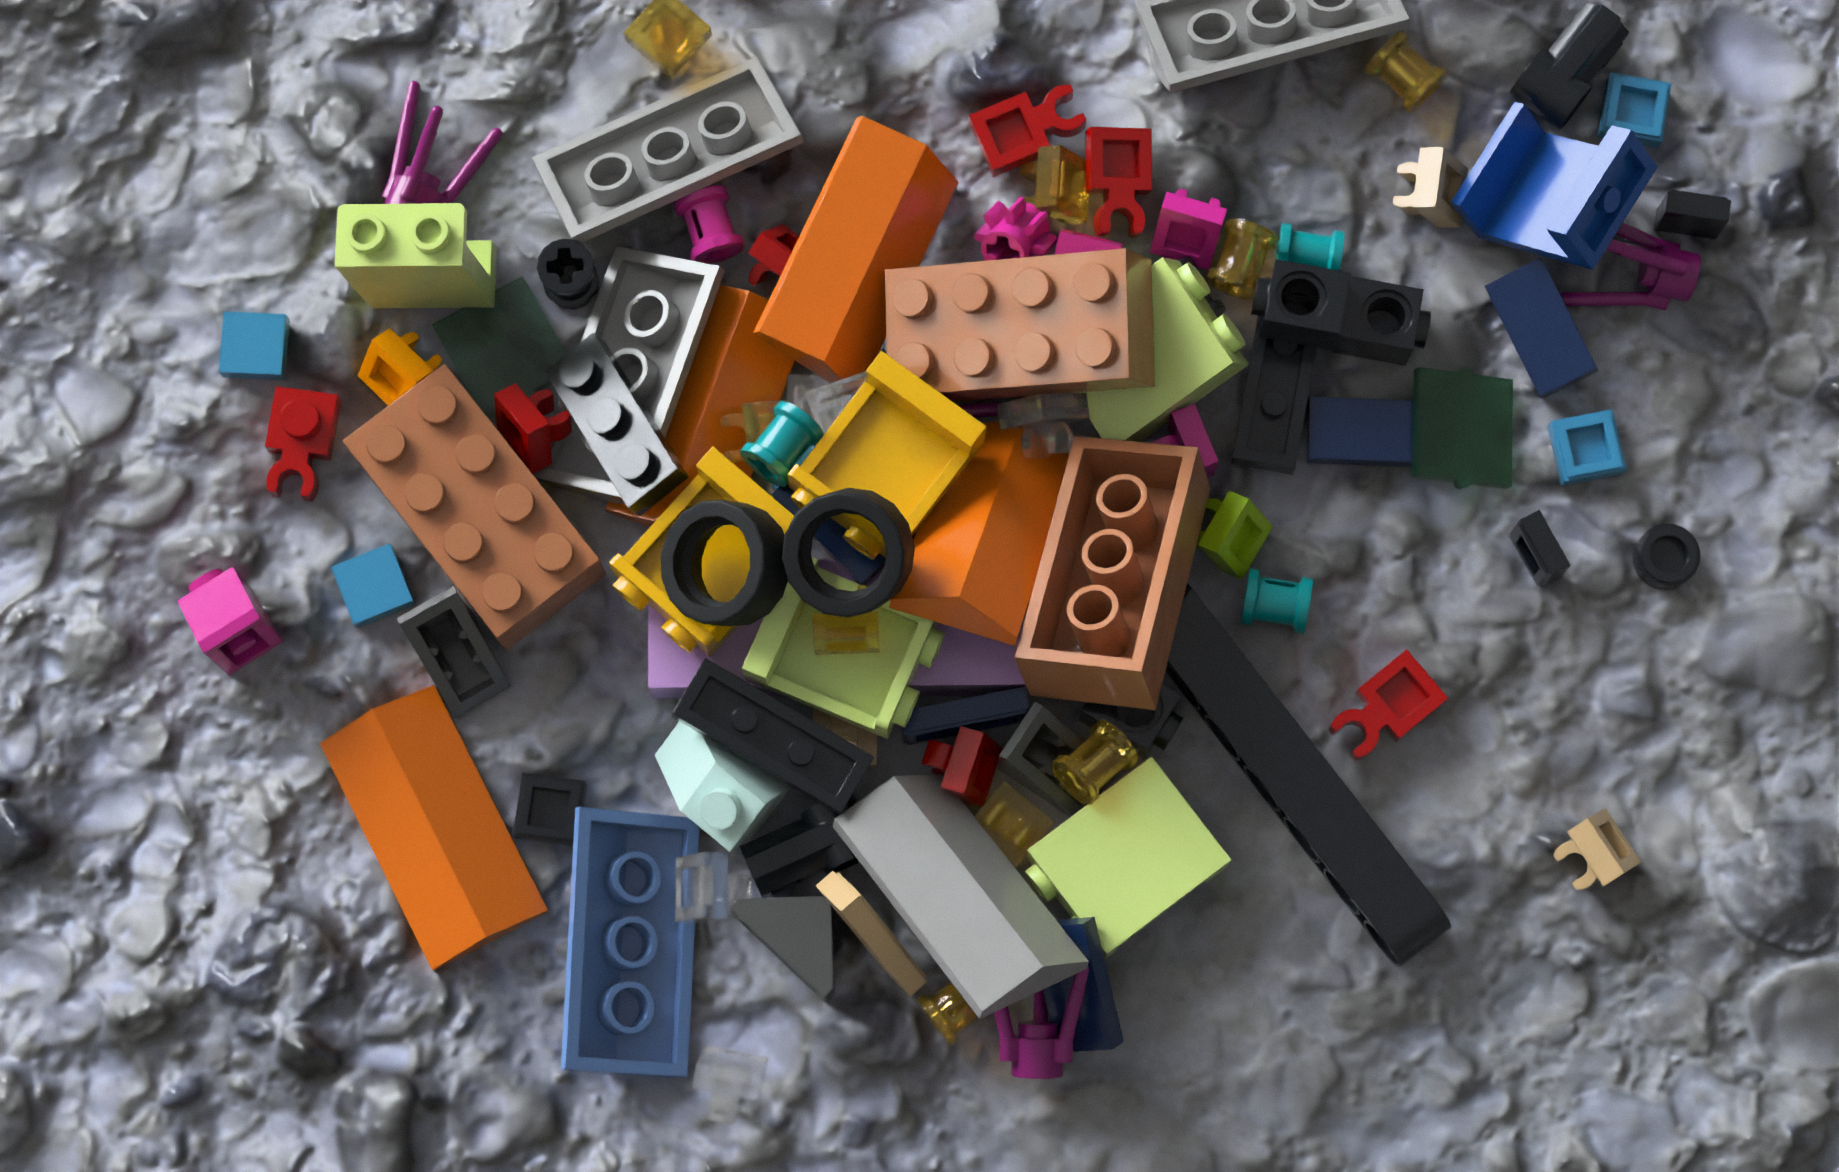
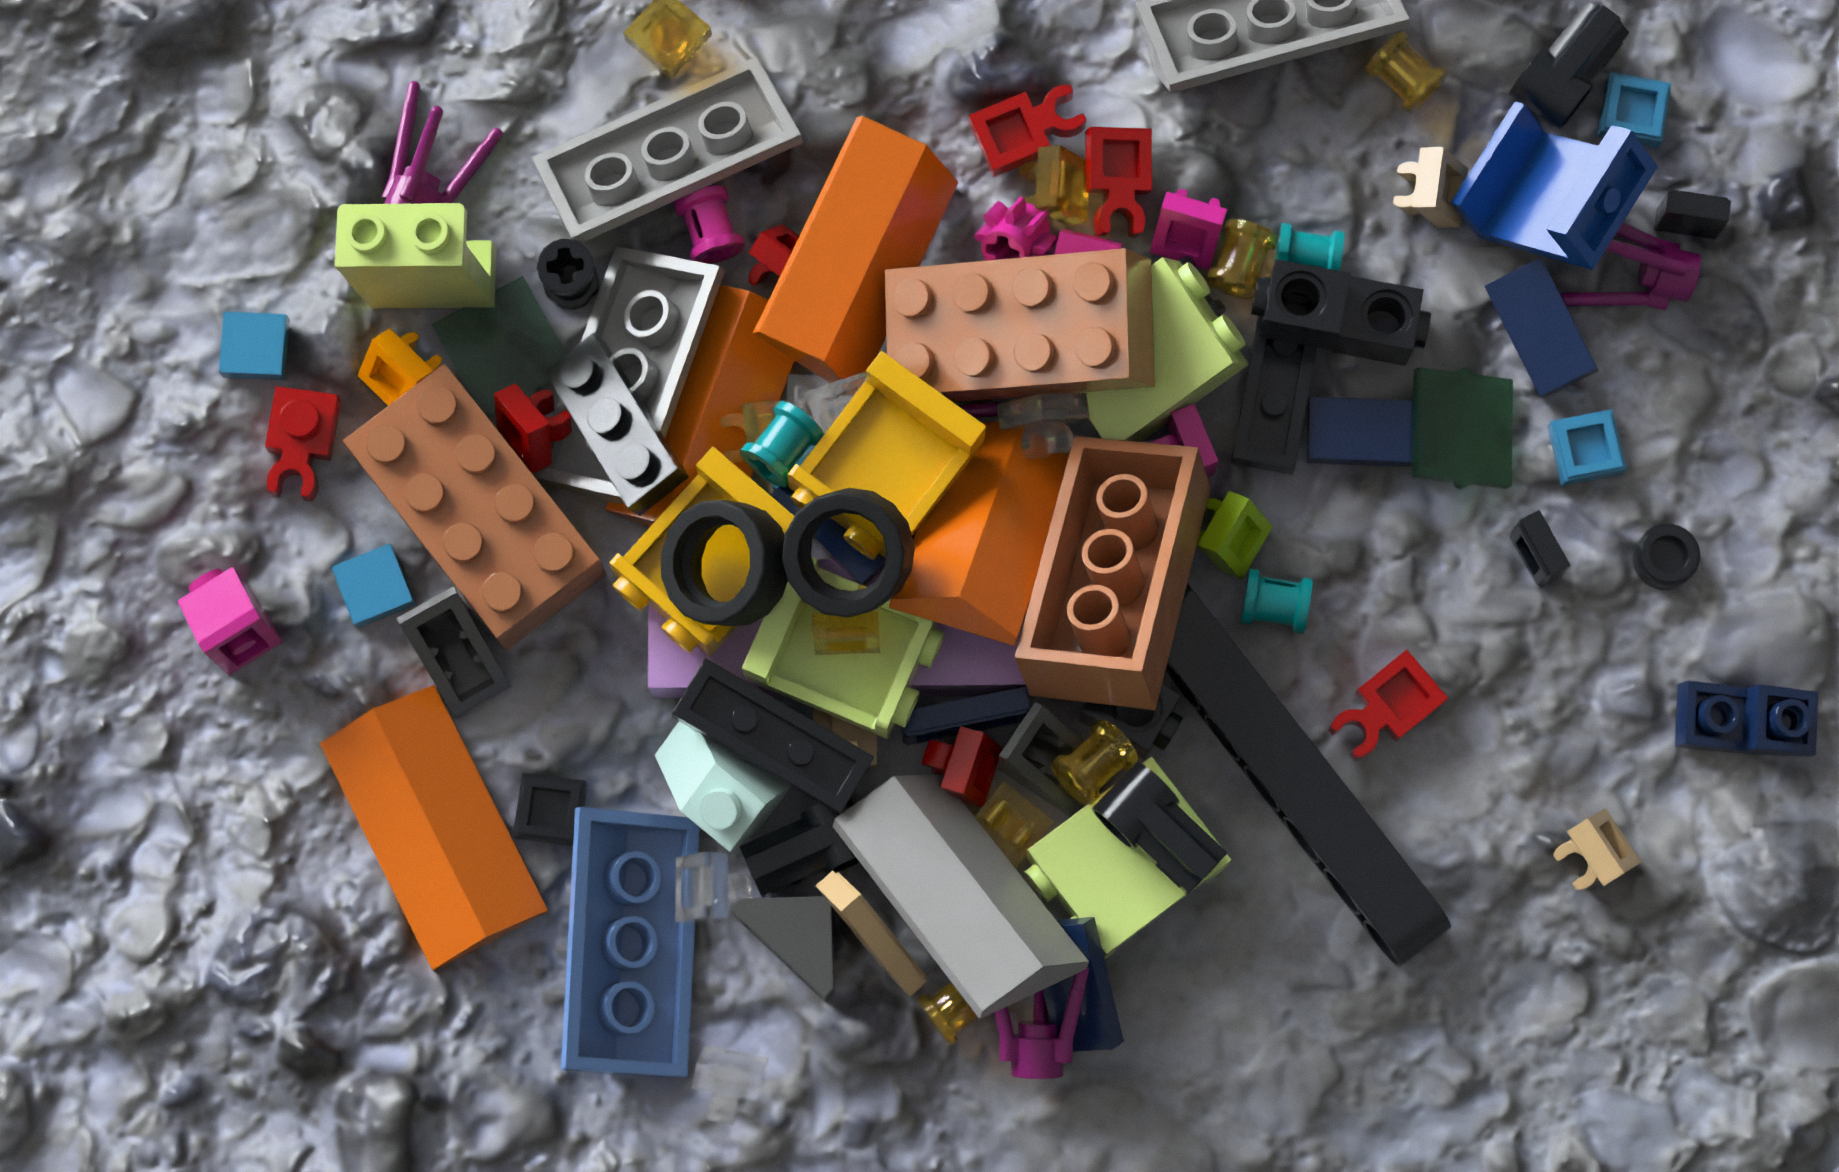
(1148, 817): none -> black piece
(1746, 719): none -> dark blue slope

